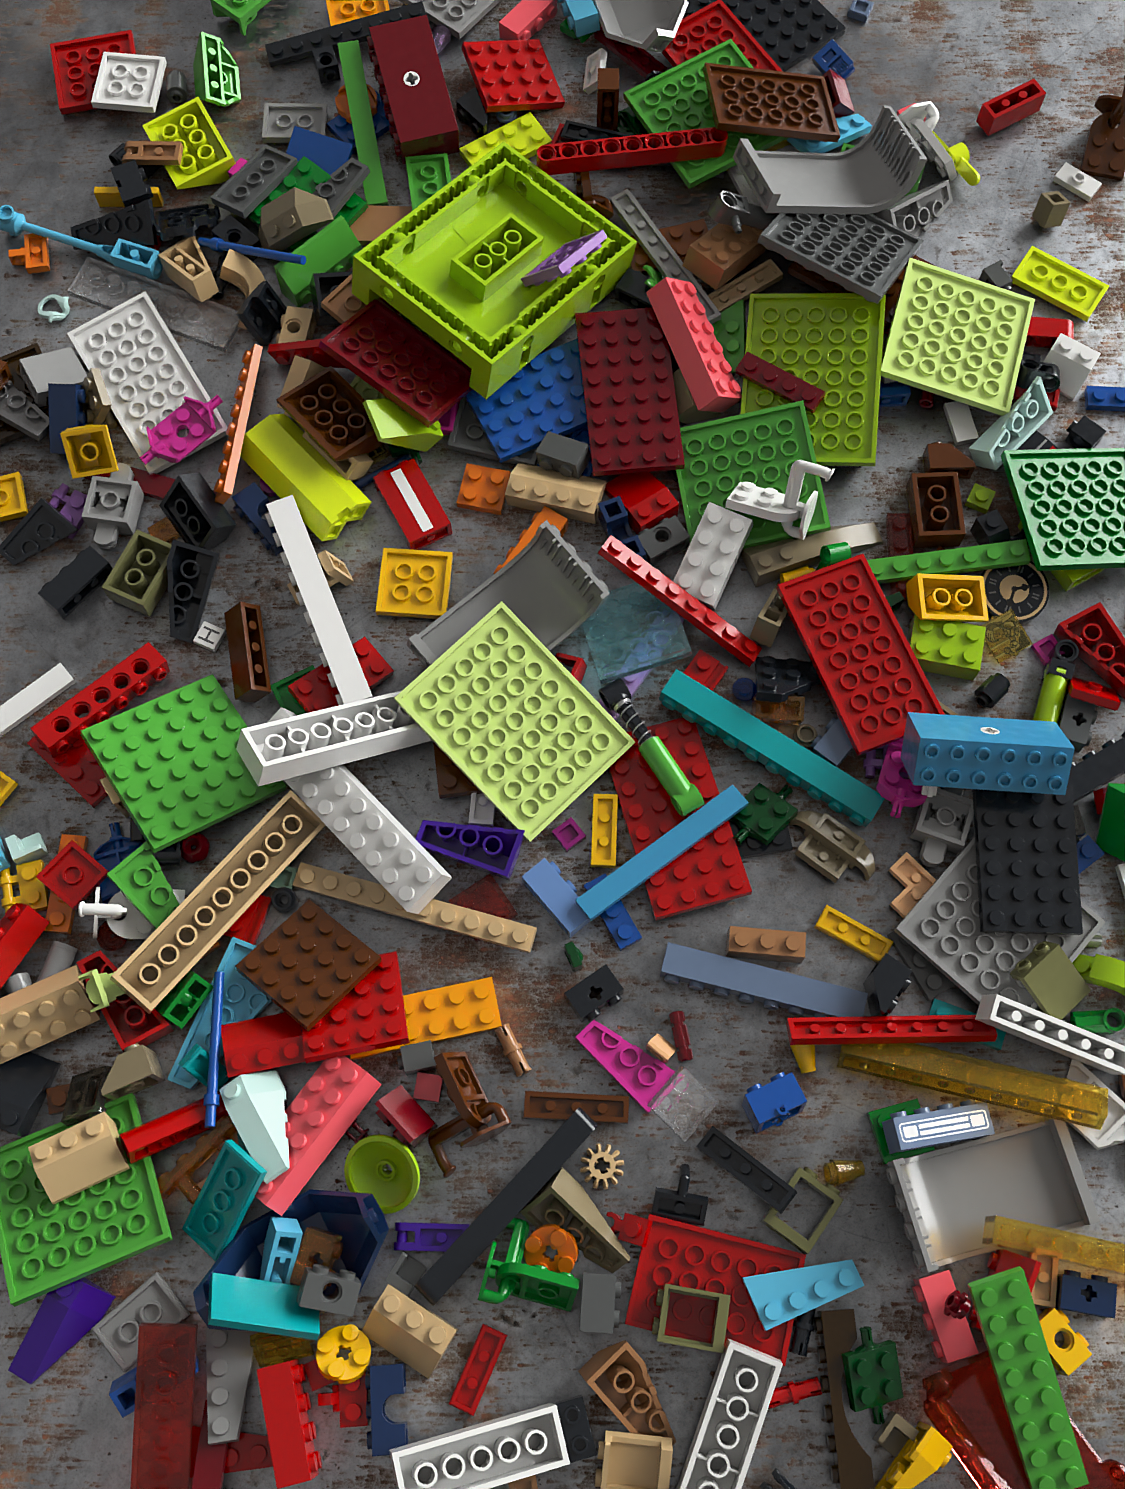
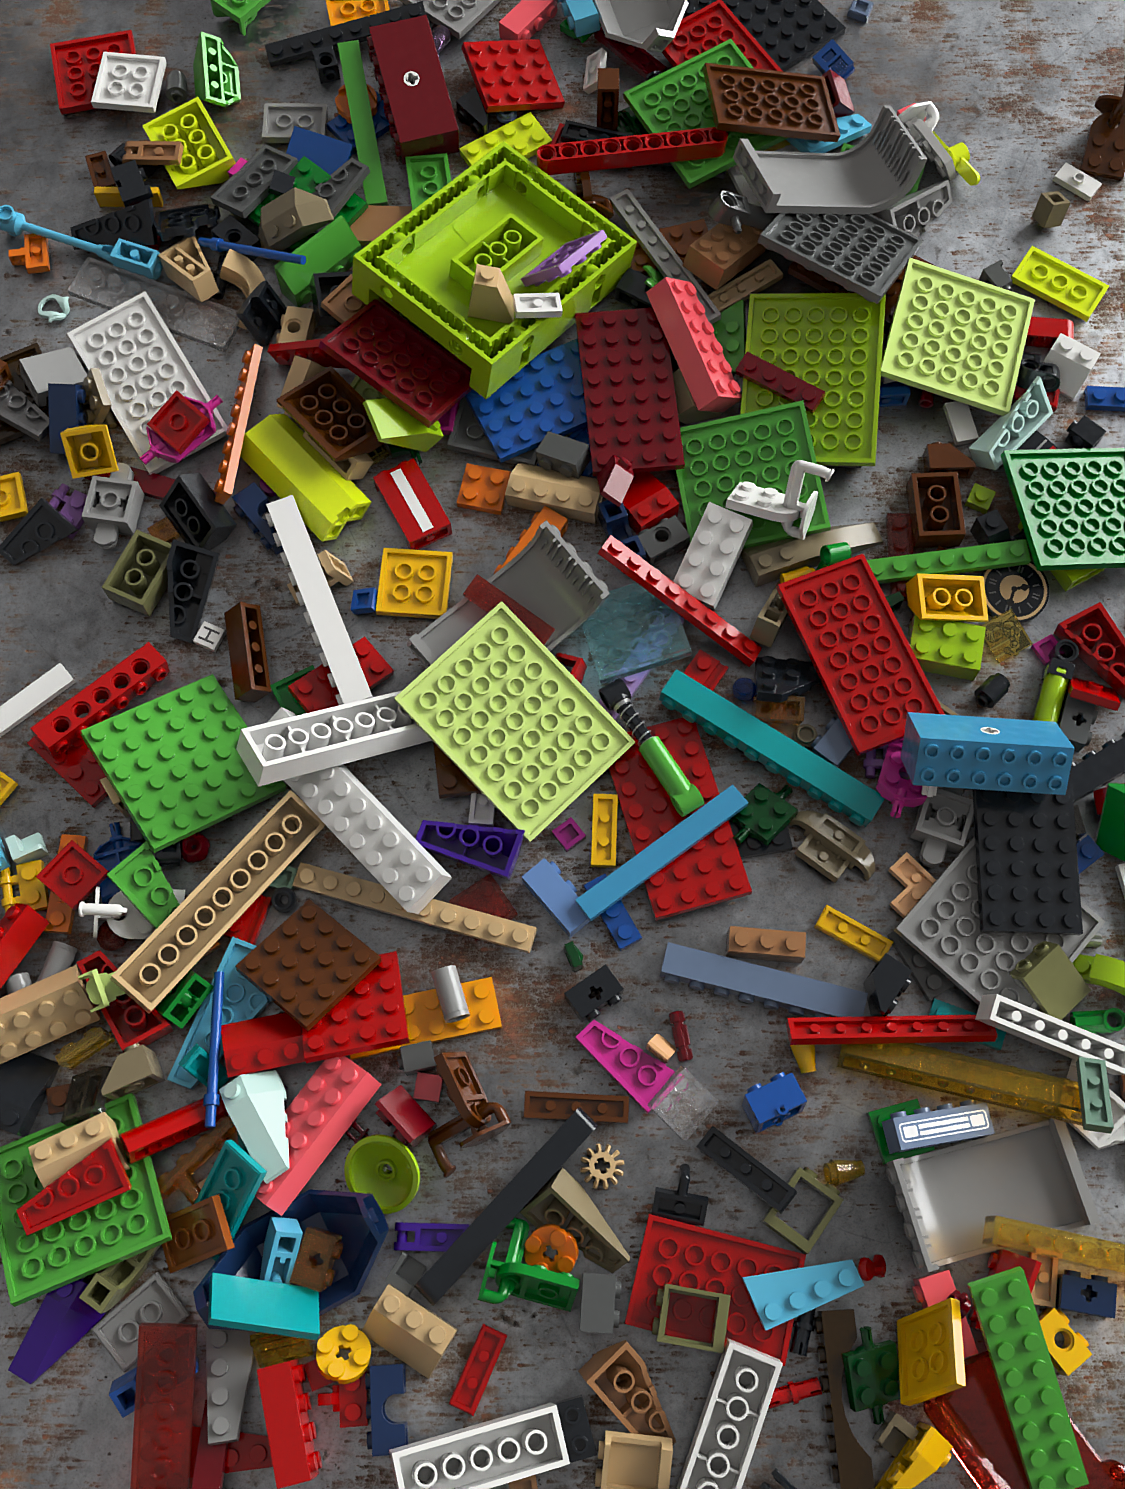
(76, 582): black brick -> none
(76, 1053): none -> clear yellow plate
(81, 1187): none -> red wing
(100, 170): none -> reddish brown plate
(116, 1281): none -> olive arch
(178, 422): none -> red plate
(197, 1234): none -> dark orange plate
(281, 183): none -> black tile
(340, 1302): dark grey brick -> none
(364, 601): none -> blue plate
(366, 480): dark blue bar -> none
(450, 994): none -> light grey pin
(488, 597): none -> clear red plate
(491, 296): none -> tan slope
(512, 1050): medium nougat pin -> none
(537, 305): none -> white plate
(615, 479): none -> slope
(632, 1228): red plate -> none
(868, 1269): none -> red piece
(930, 1352): none -> yellow plate
(1011, 107): red brick -> none
(1094, 1095): none -> sand green plate

